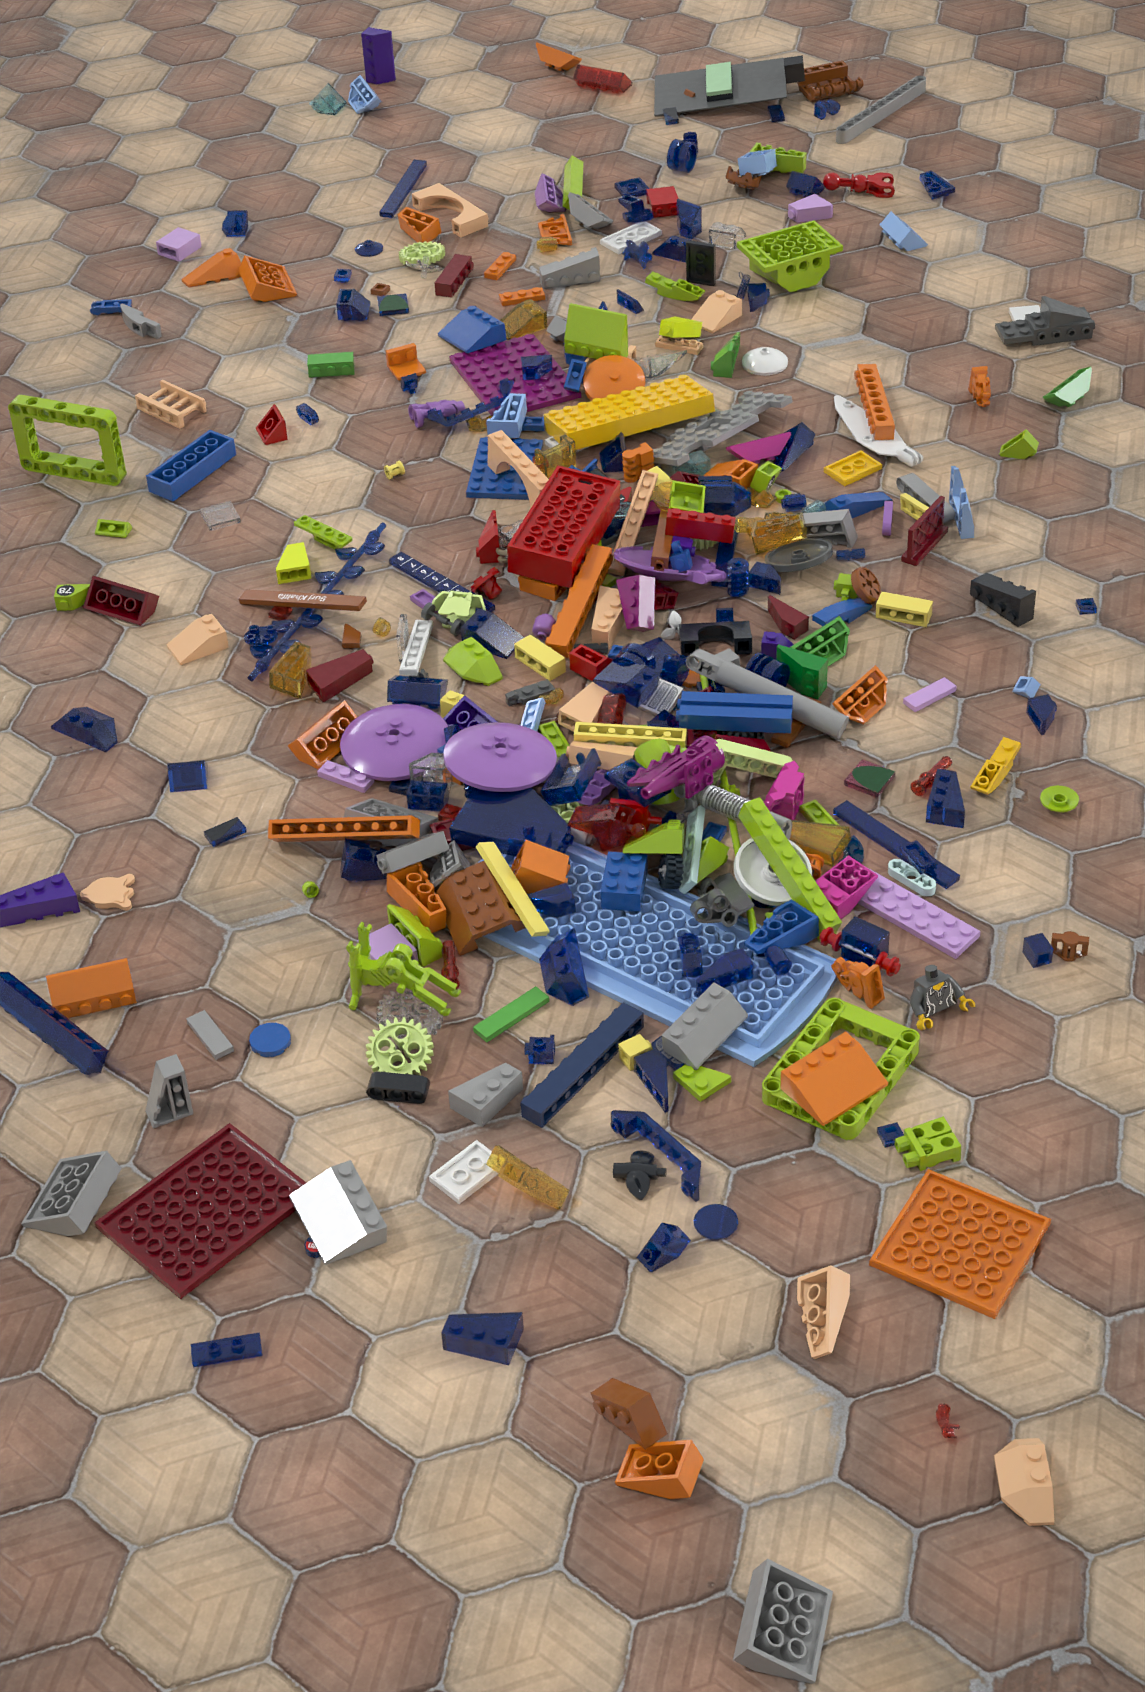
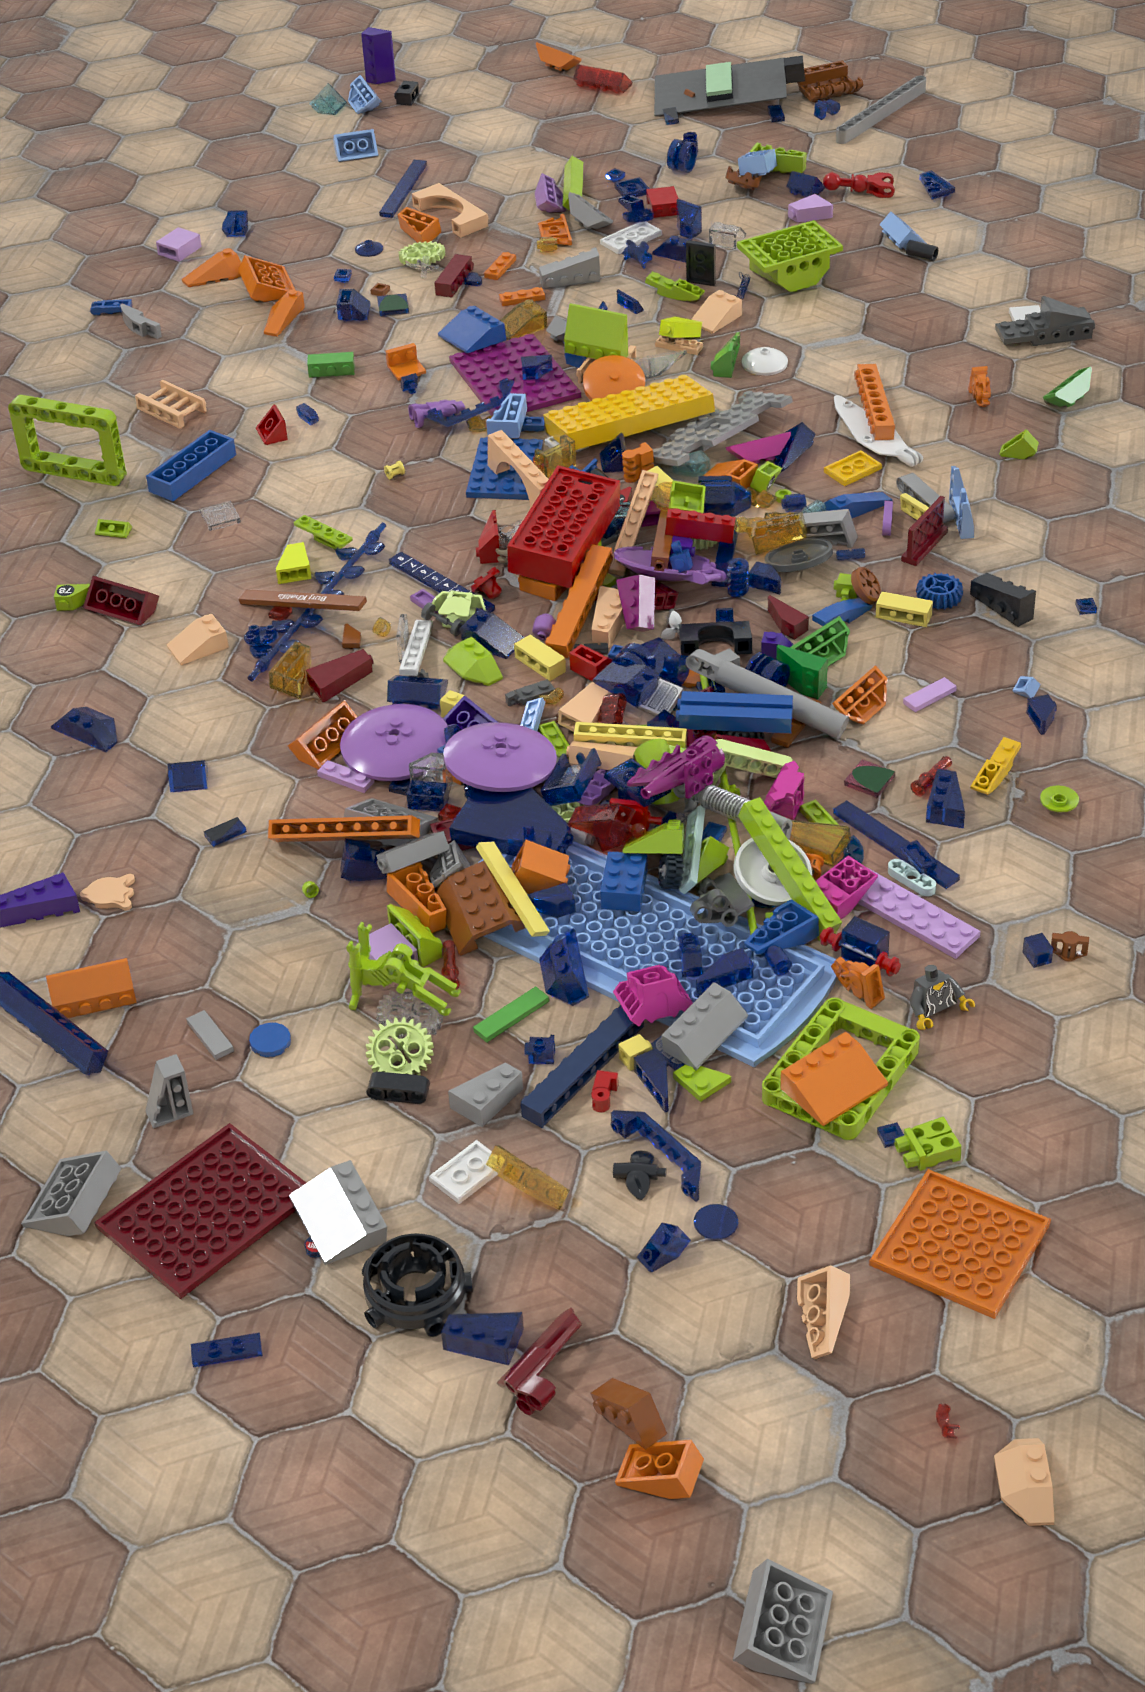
(284, 312): none -> orange wedge
(355, 145): none -> light blue slope
(407, 93): none -> black brick
(432, 1303): none -> black piece
(473, 279): none -> clear blue tile
(524, 1378): none -> dark red panel
(575, 375): blue slope -> none
(603, 1085): none -> red leg
(615, 175): none -> clear blue plate
(651, 994): none -> dark pink slope
(685, 477): dark red slope -> none
(757, 295): clear blue slope -> none
(922, 250): none -> black pin
(941, 589): none -> blue gear

